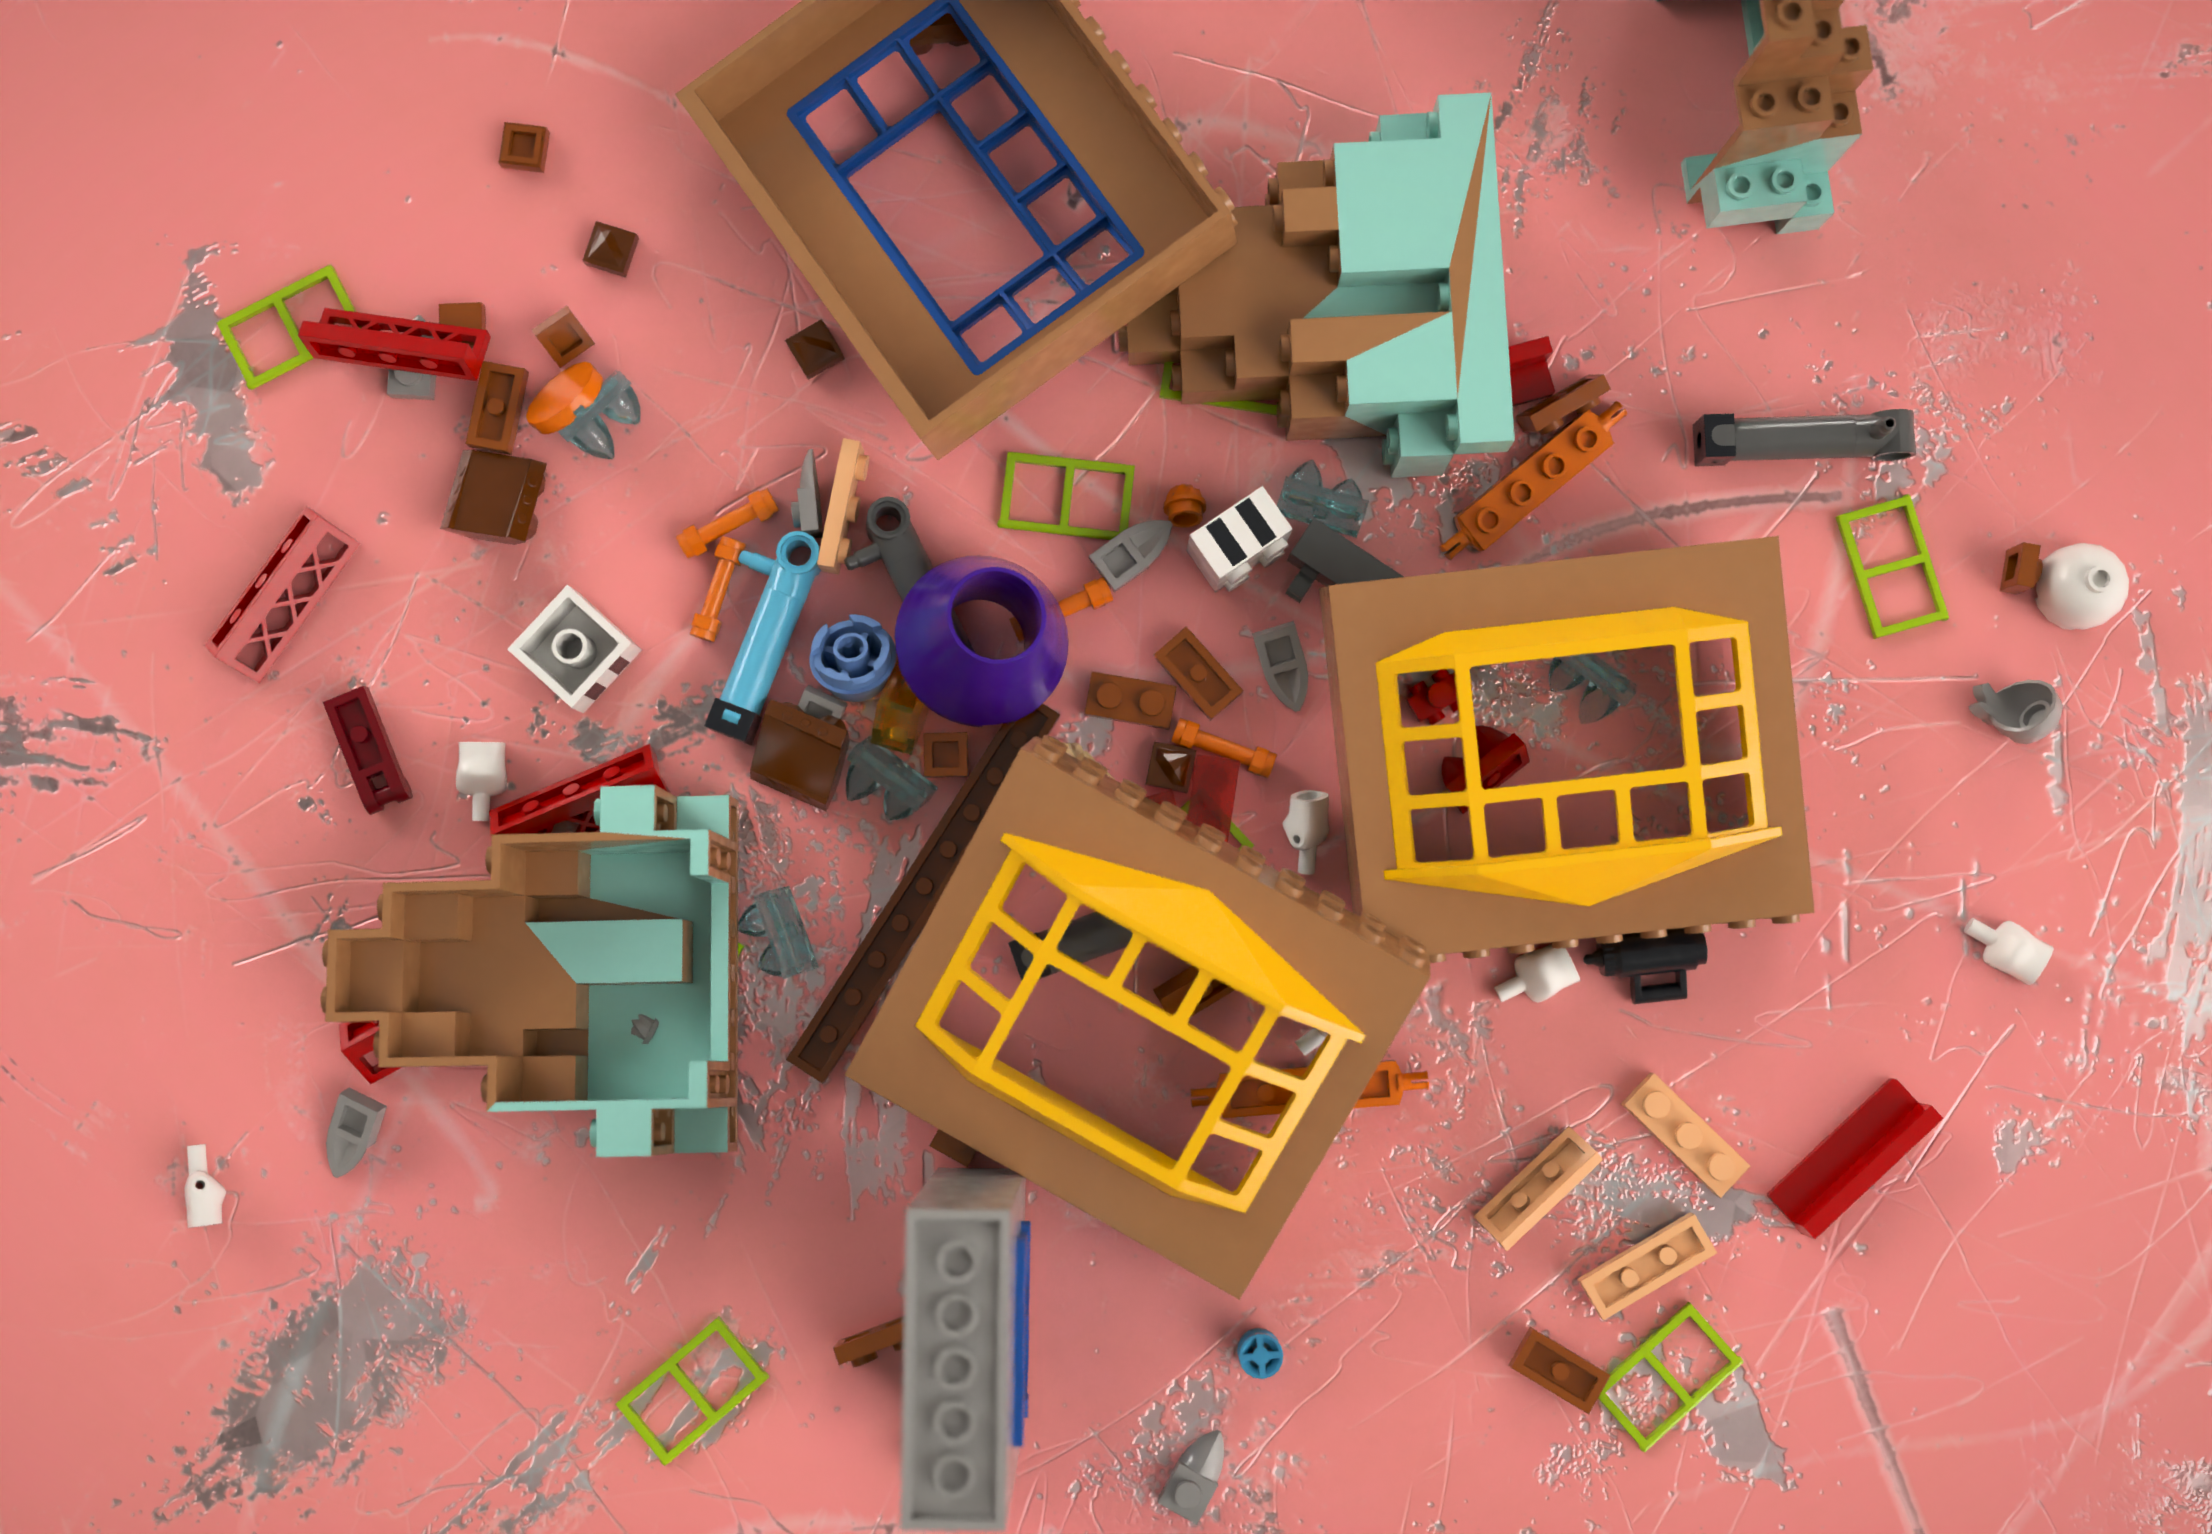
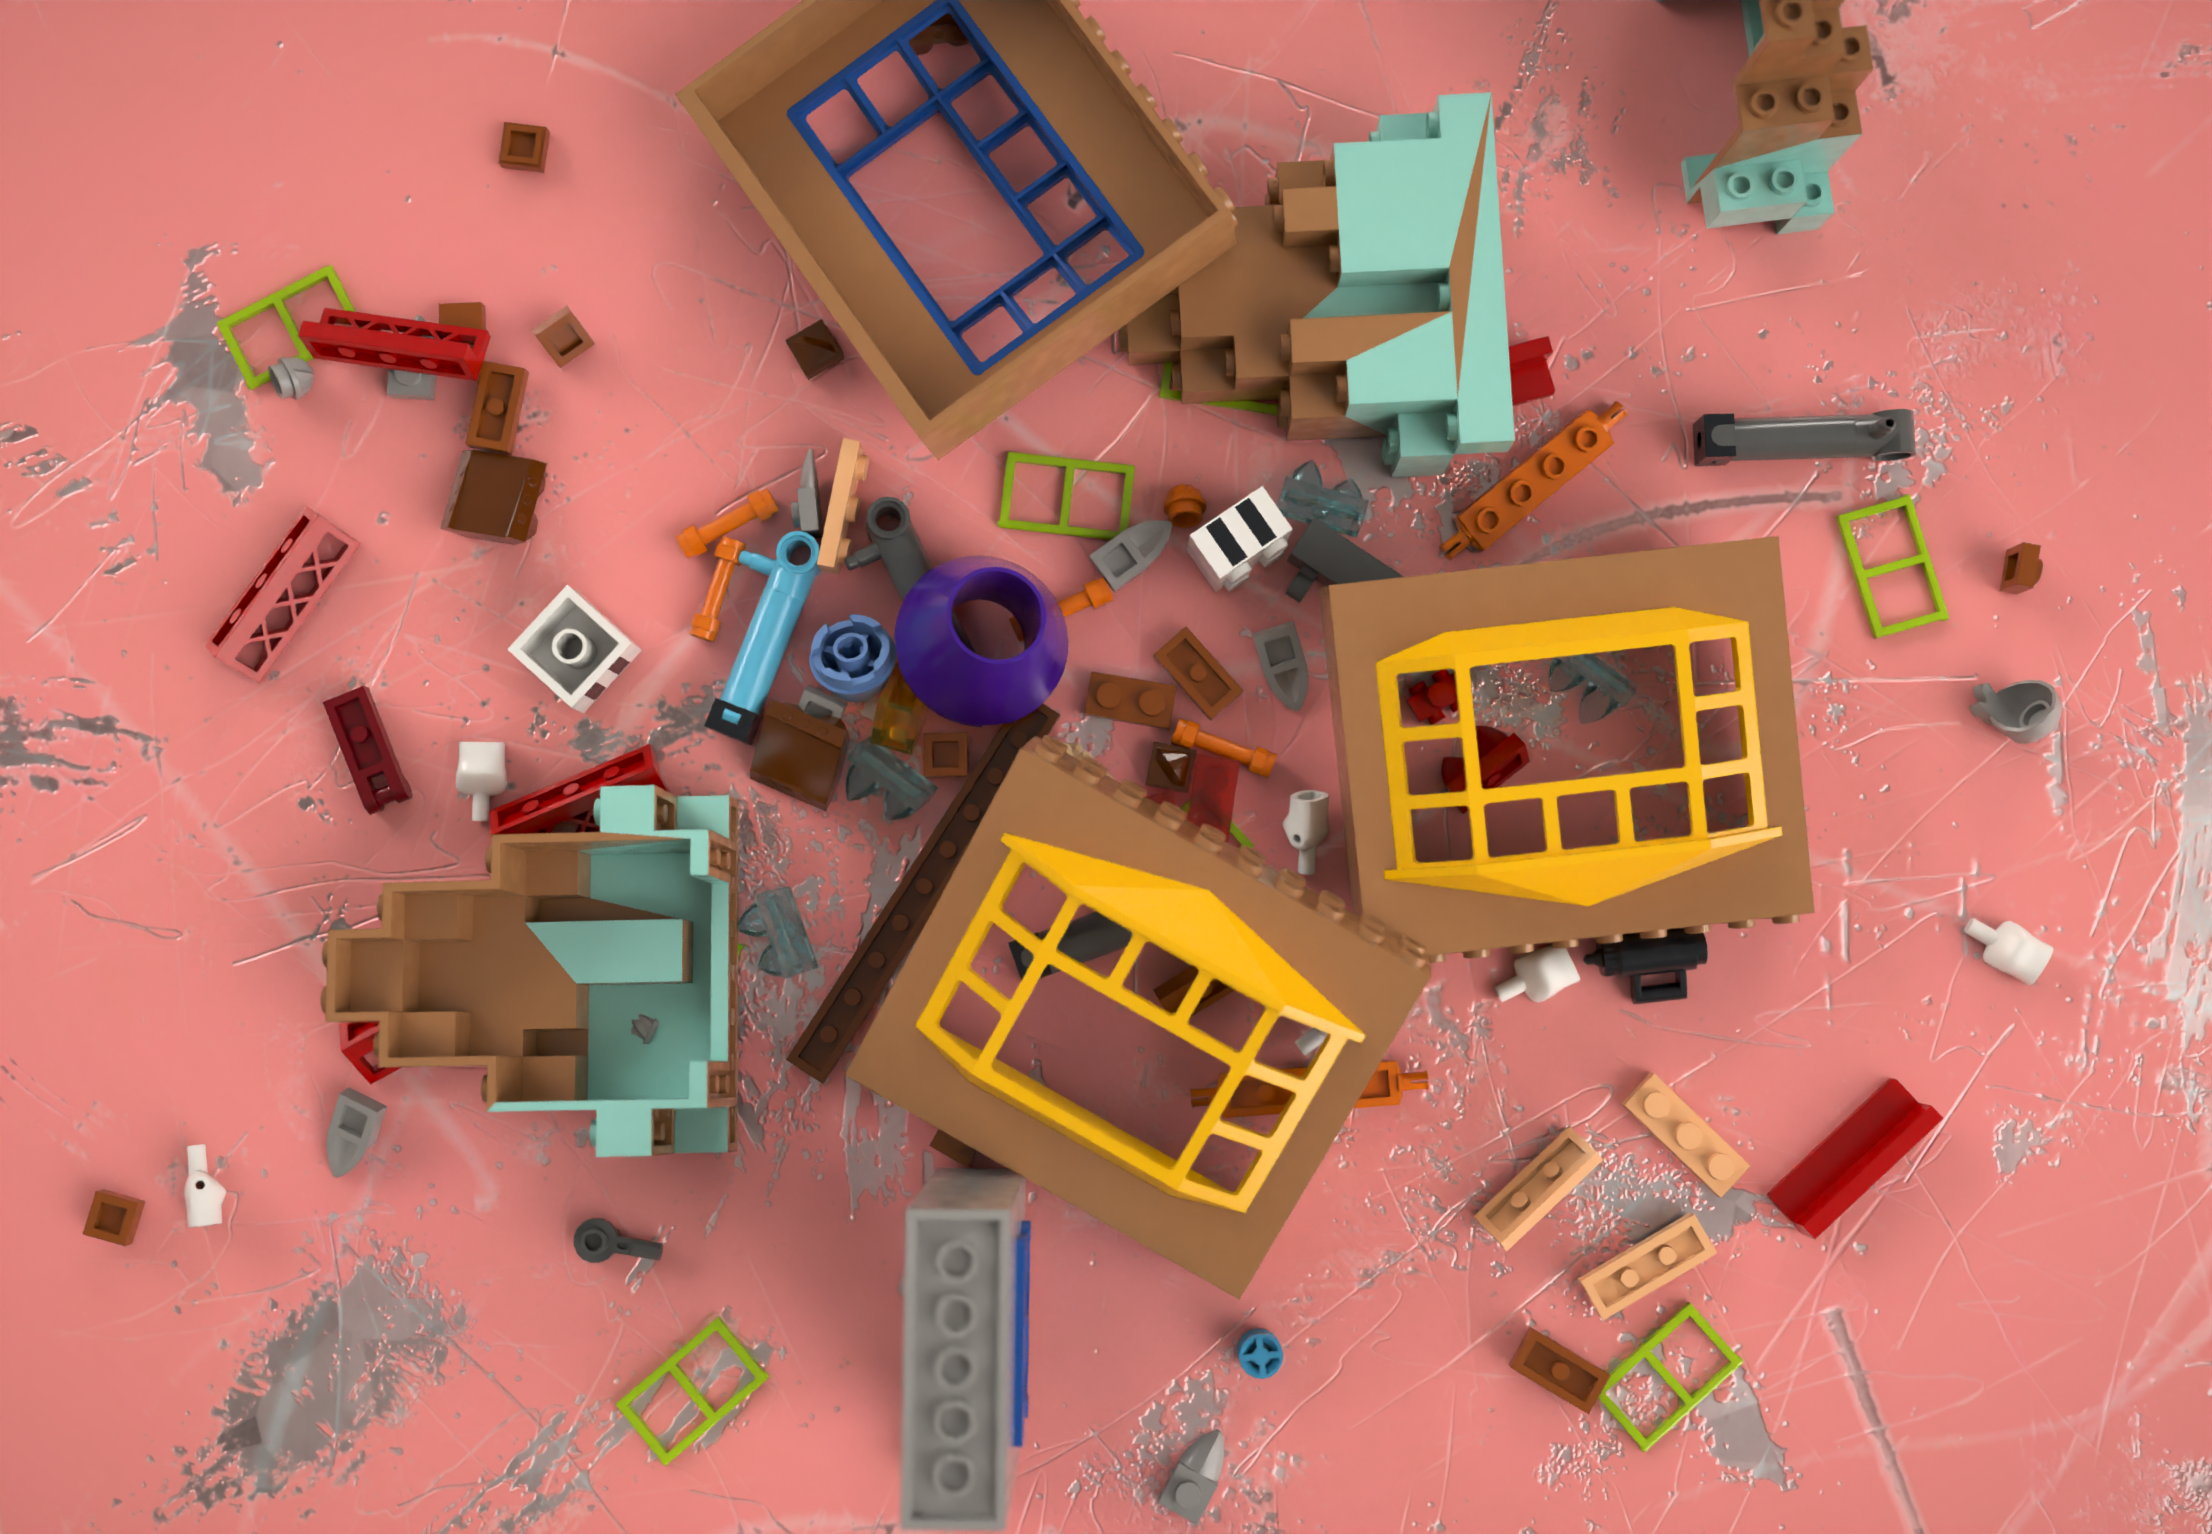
(113, 1217): none -> dark orange plate
(291, 377): none -> light grey plate
(561, 396): orange tile -> none
(589, 430): clear light blue tile -> none
(599, 1240): none -> dark grey plate
(610, 249): reddish brown tile -> none
(863, 1346): dark orange plate -> none
(1578, 396): dark orange plate -> none
(2081, 586): white cylinder -> none

